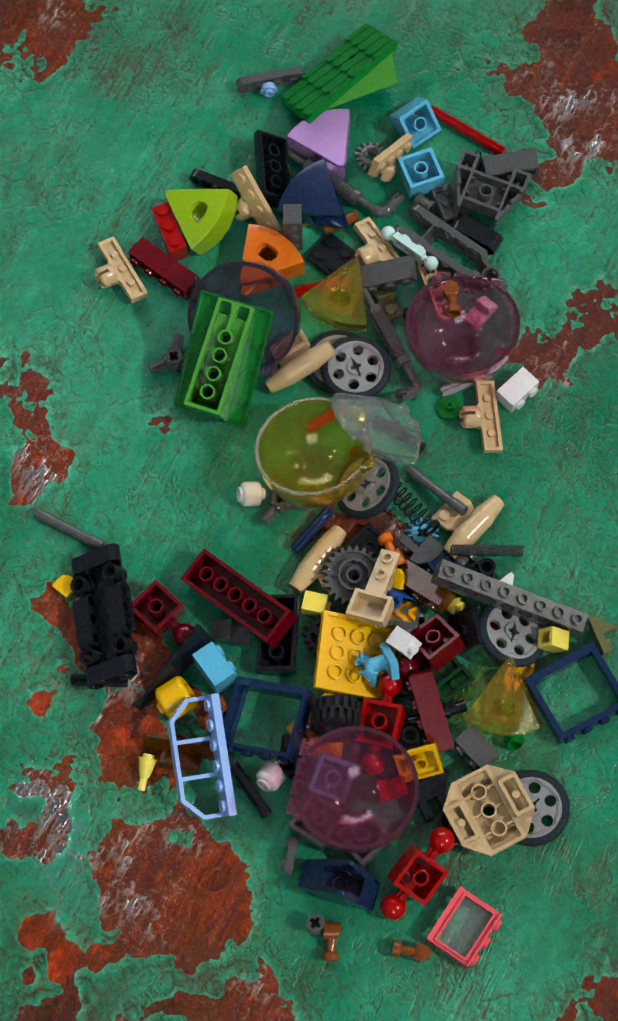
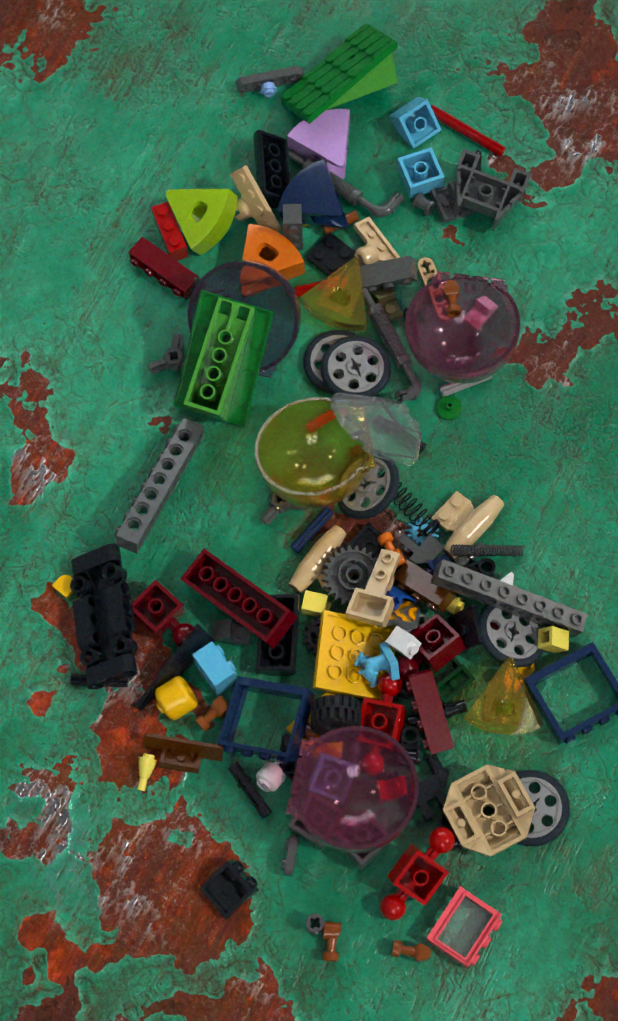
(50, 519): dark grey piece -> none
(118, 271): tan plate -> none
(134, 539): none -> dark grey brick
(211, 181): black beam -> none
(220, 764): light blue plate -> none
(229, 888): none -> black plate
(250, 494): white head -> none
(299, 363): tan plate -> none
(340, 882): dark blue piece -> none
(364, 153): light grey gear -> none
(386, 161): tan plate -> none
(399, 579): yellow tile -> none
(405, 244): light aqua plate -> none
(426, 760): yellow slope -> none
(440, 229): dark grey piece -> none
(451, 501): dark grey piece -> none
(475, 748): dark grey brick -> none
(477, 232): black beam -> none
(484, 417): tan plate -> none
(504, 164): dark grey brick -> none
(514, 742): green plate -> none
(517, 390): white brick -> none
(598, 630): olive slope -> none

